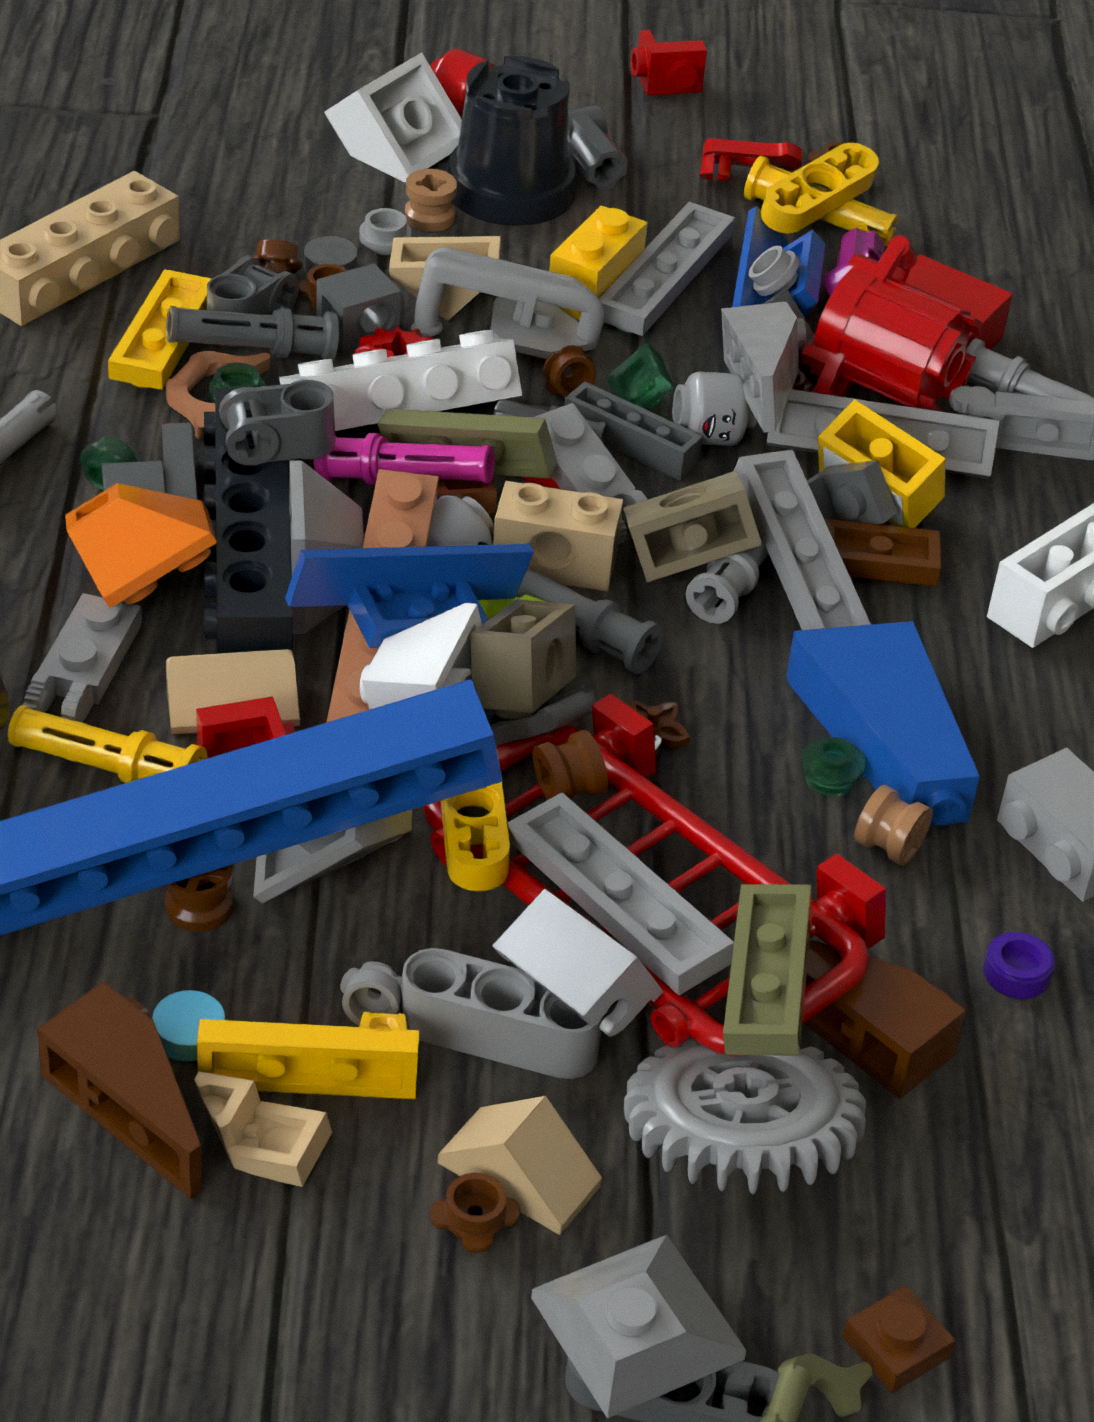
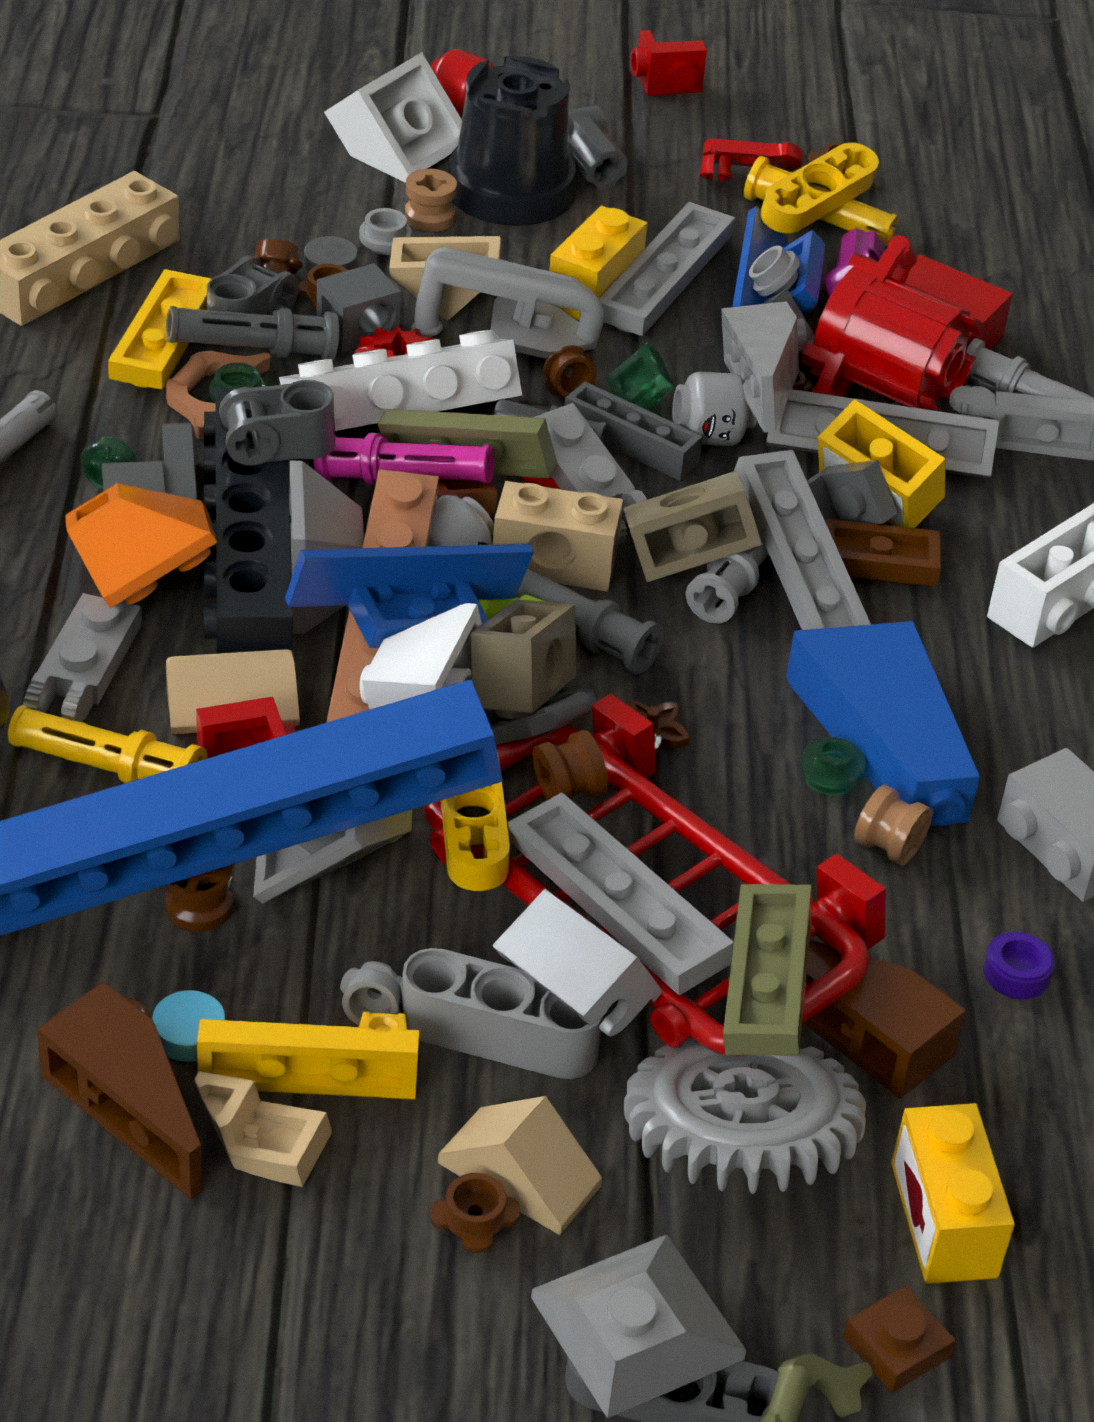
(952, 1193): none -> yellow brick

